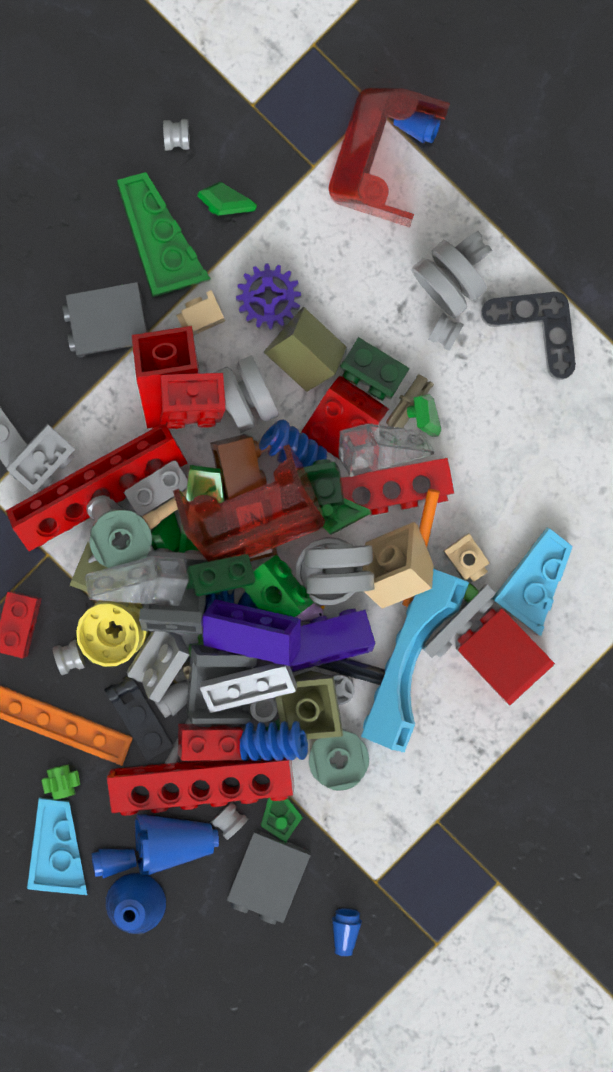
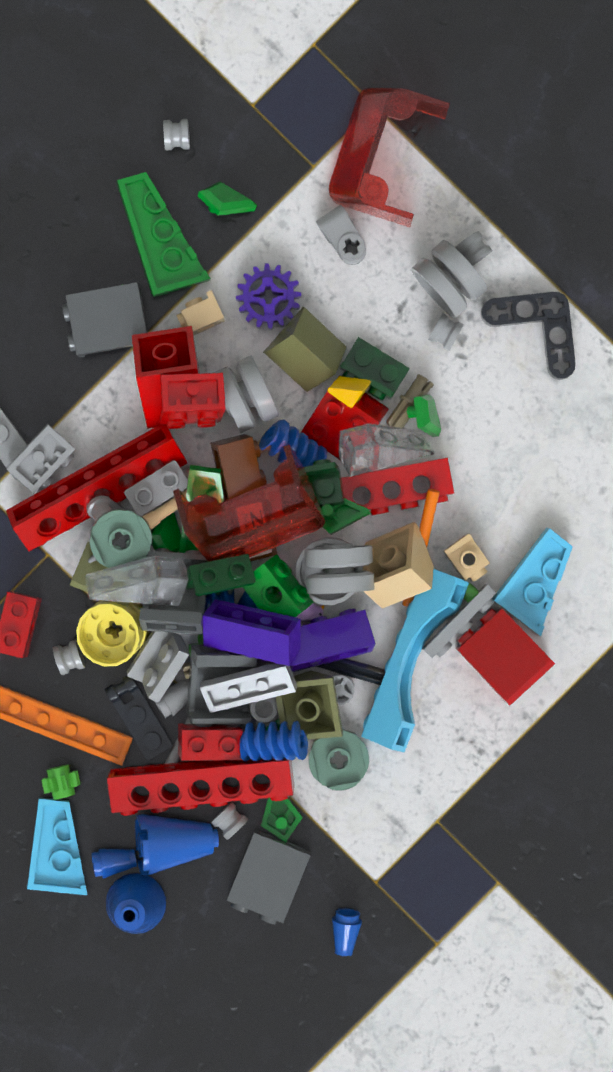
(339, 232): none -> light grey piece
(349, 389): none -> yellow slope
(420, 126): blue cone -> none

